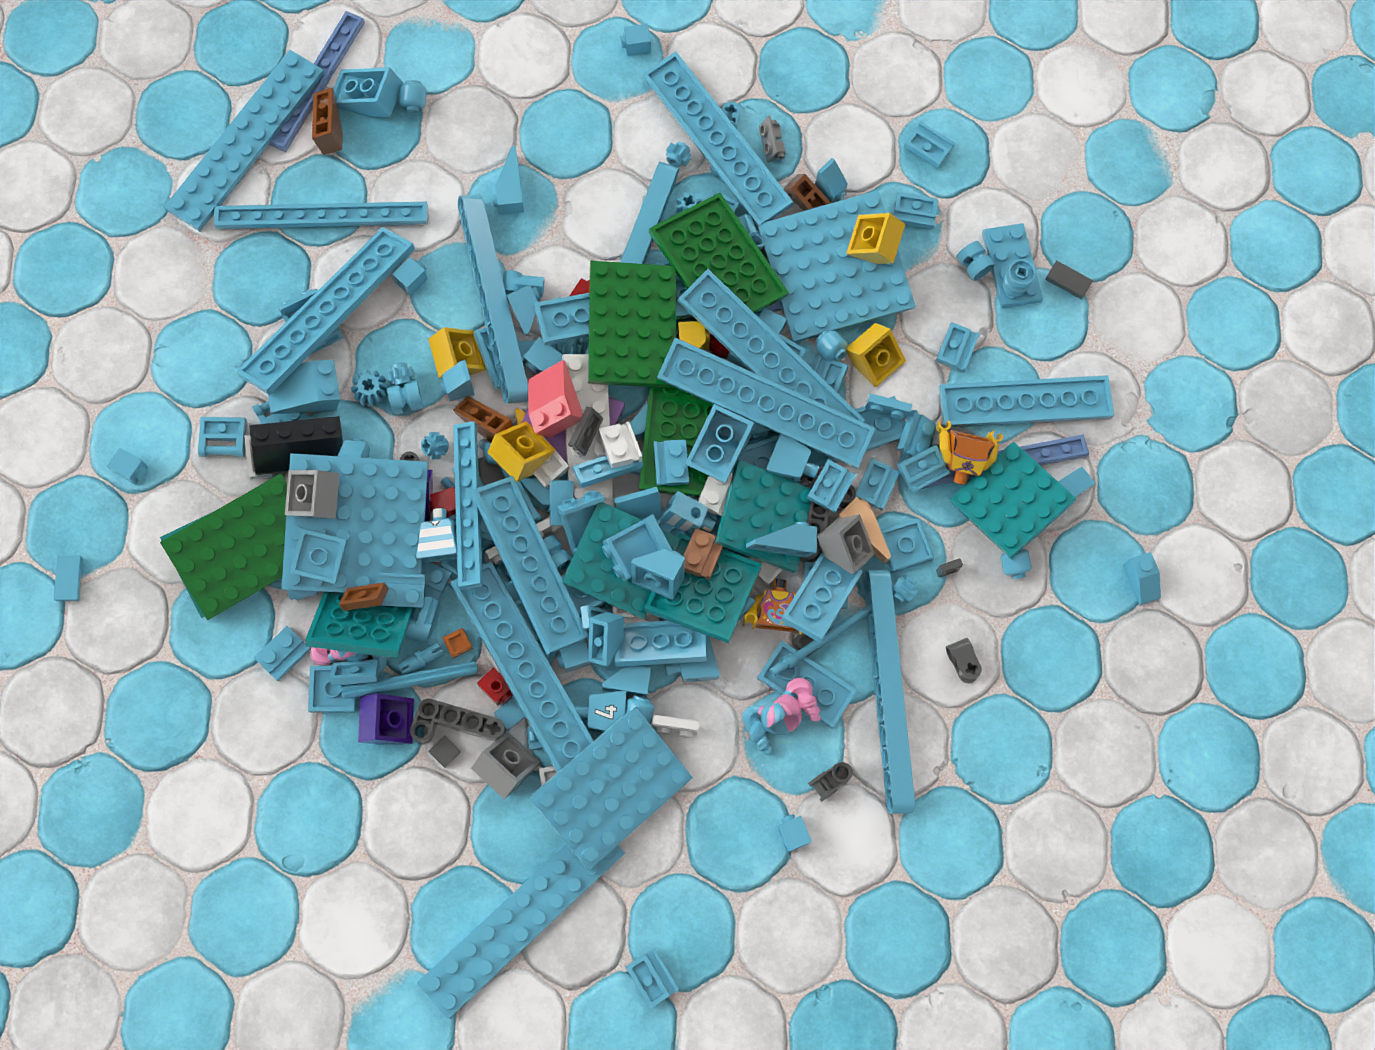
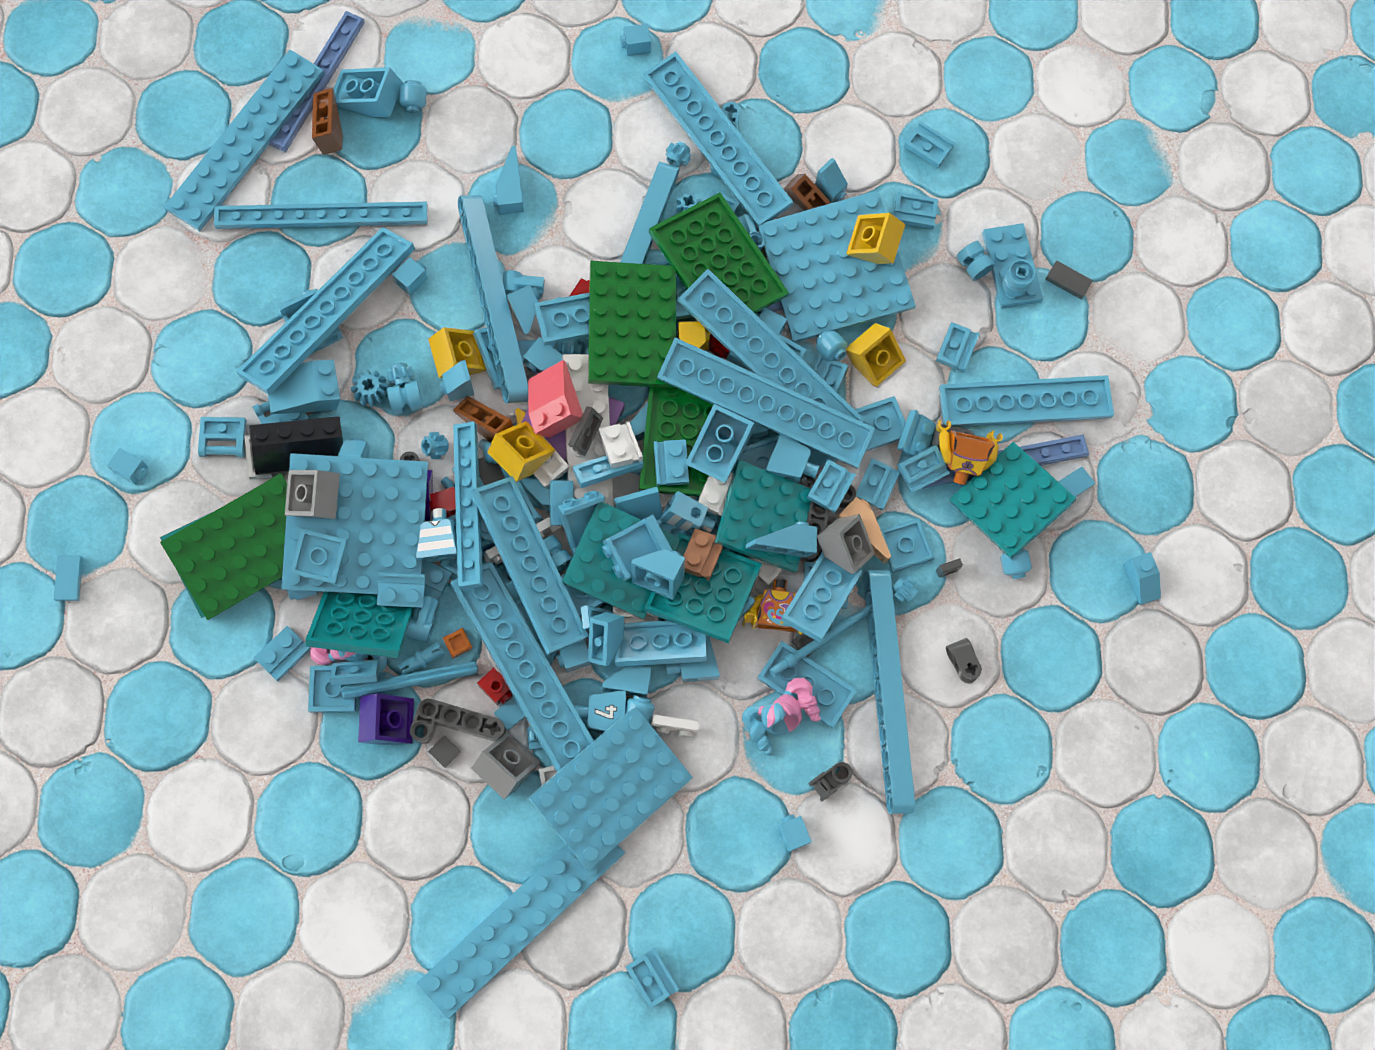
(364, 596): dark orange plate -> none
(769, 133): light grey hinge -> none
(895, 408): medium azure plate -> none

